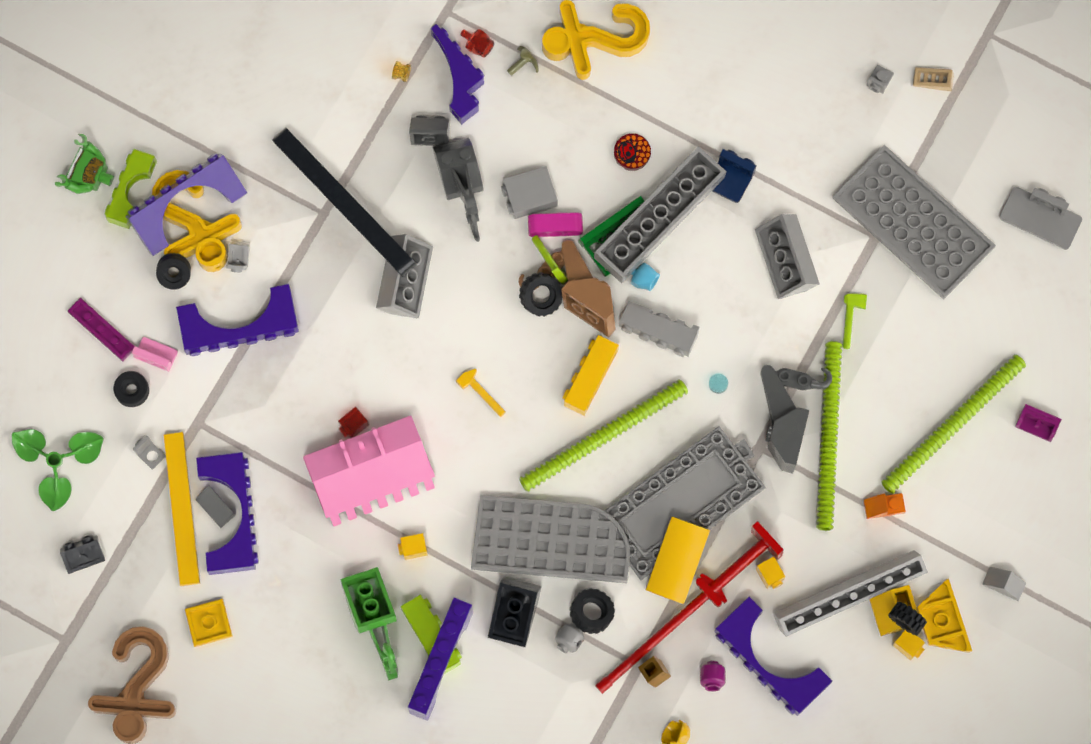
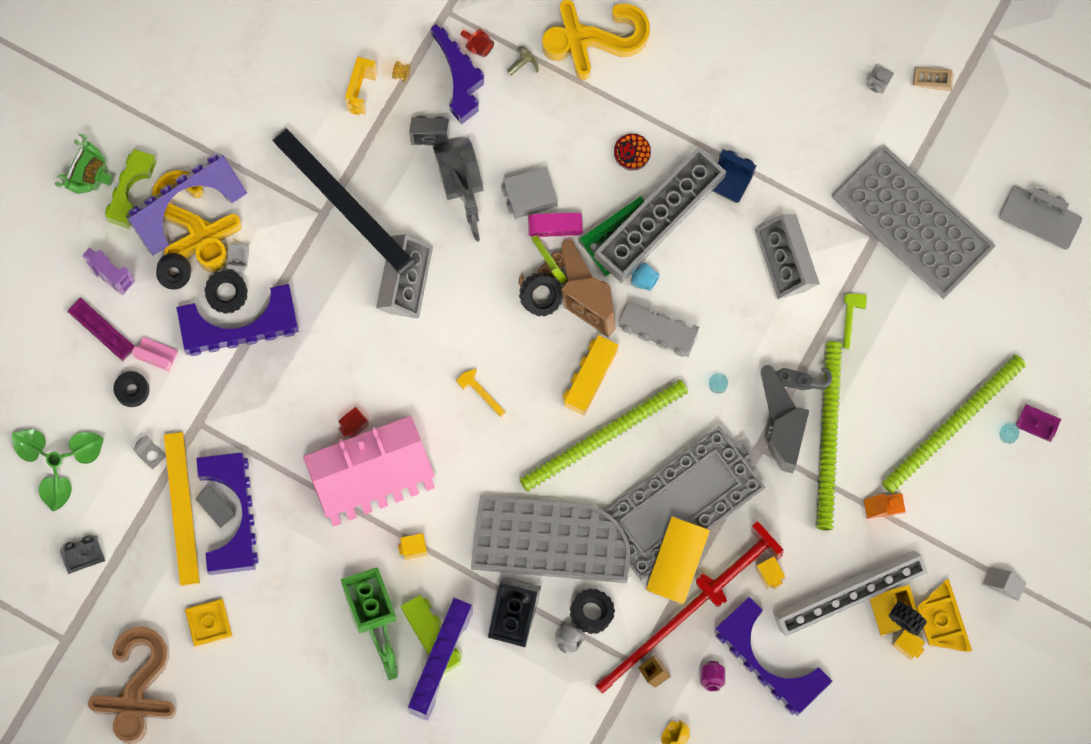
(101, 265): none -> medium lavender hips
(232, 304): none -> black tyre
(362, 69): none -> yellow panel
(1009, 433): none -> clear light blue tile

